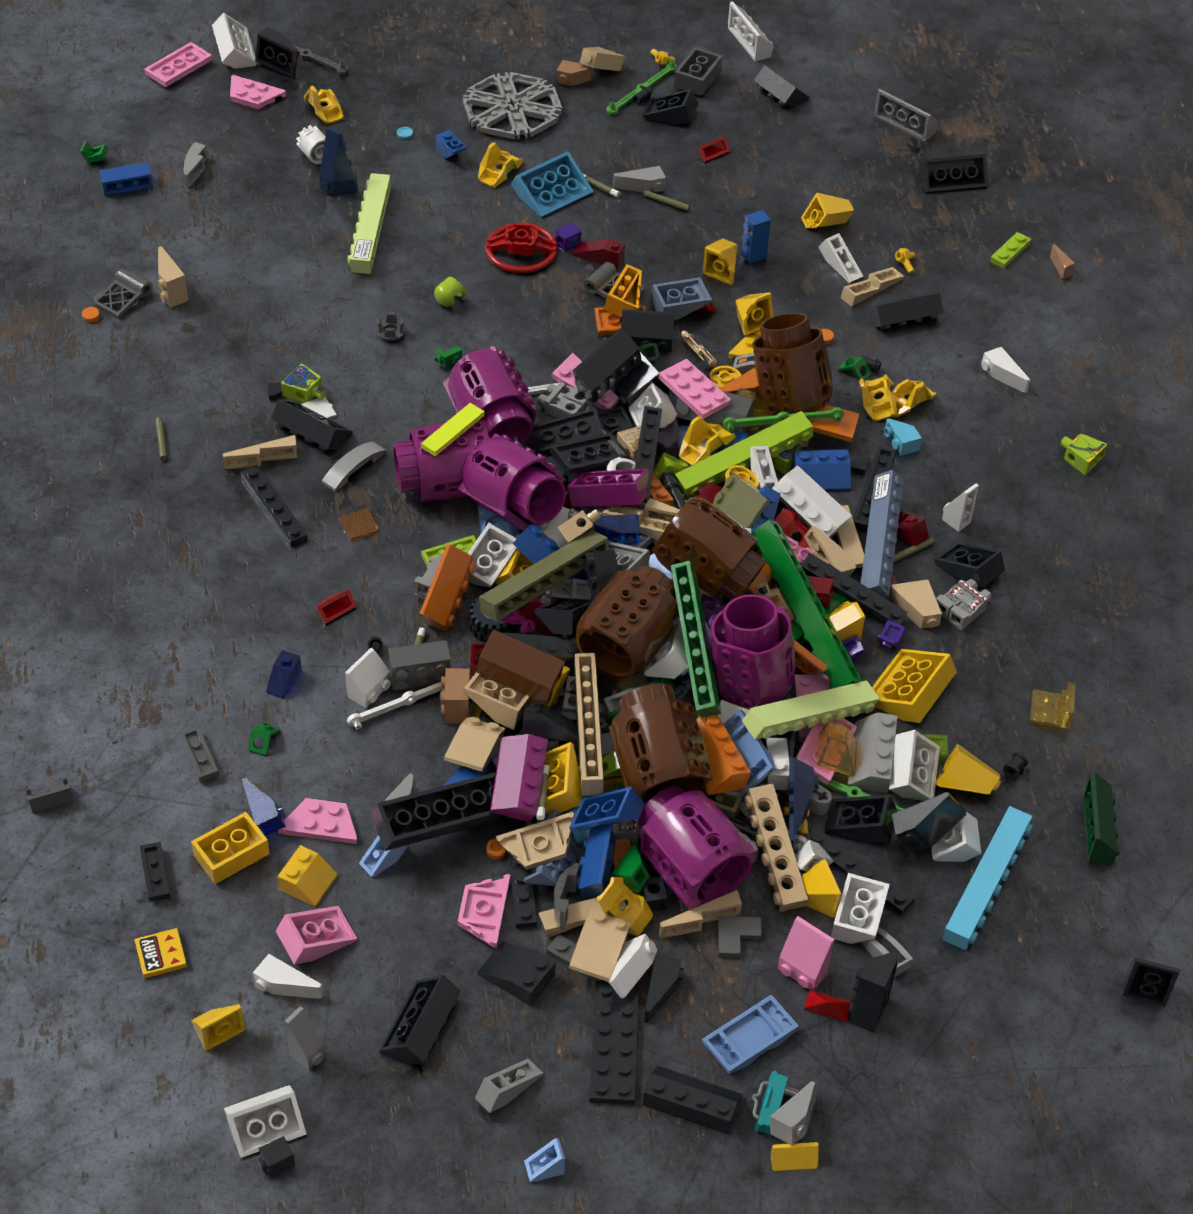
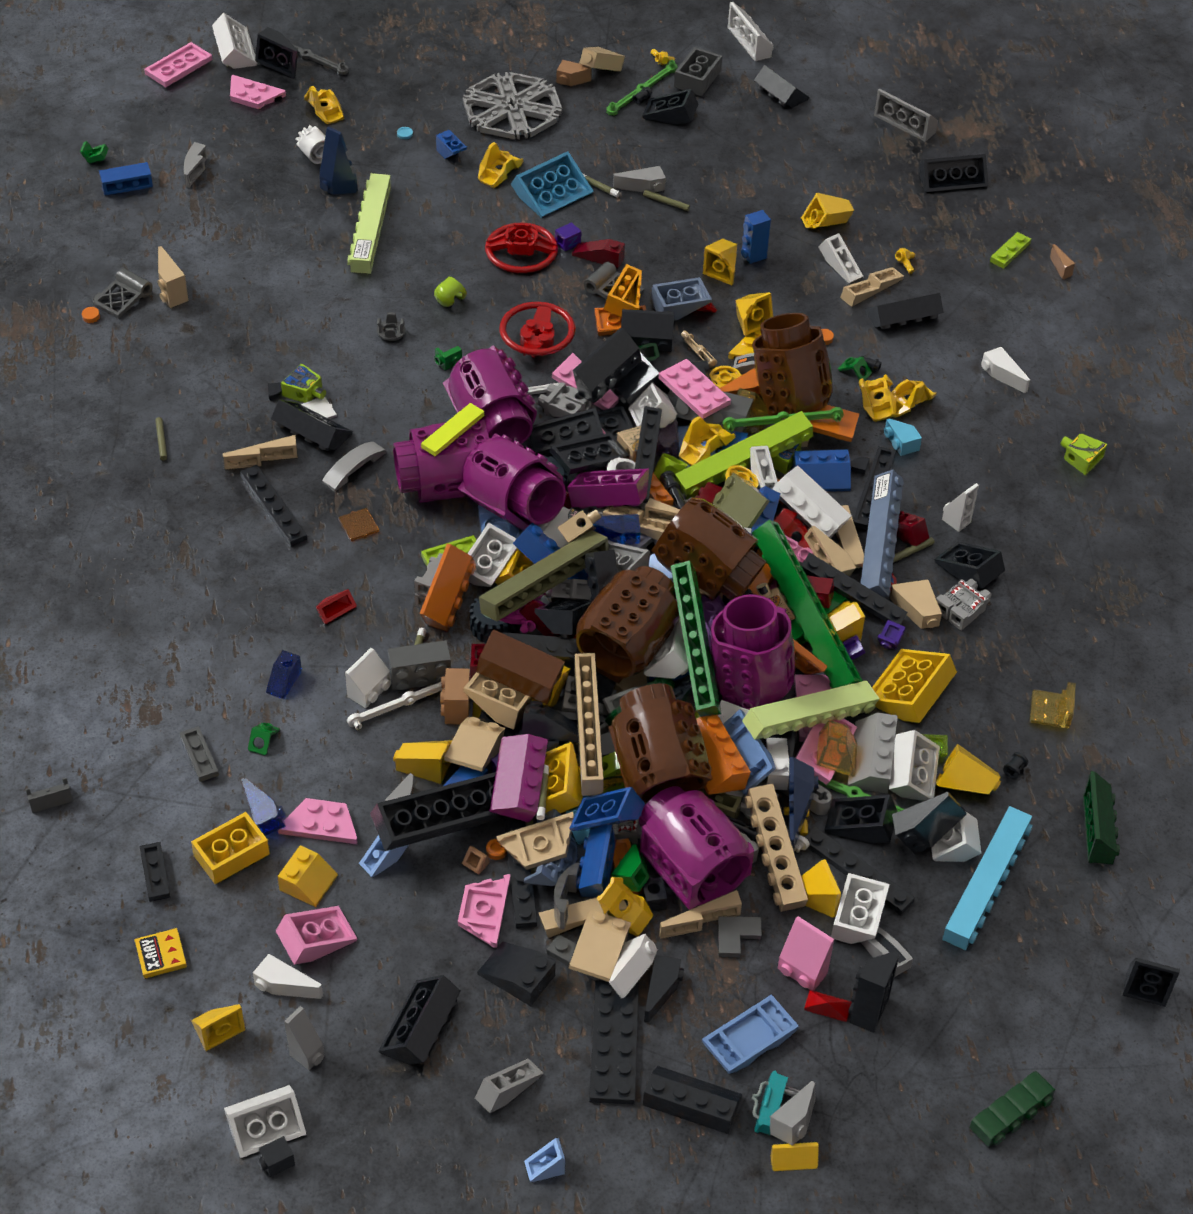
(375, 643): black cylinder -> none
(423, 759): none -> yellow slope
(475, 860): none -> medium nougat slope
(537, 333): none -> red piece
(714, 149): red slope -> none
(810, 854): white slope -> none
(1012, 1108): none -> dark green brick

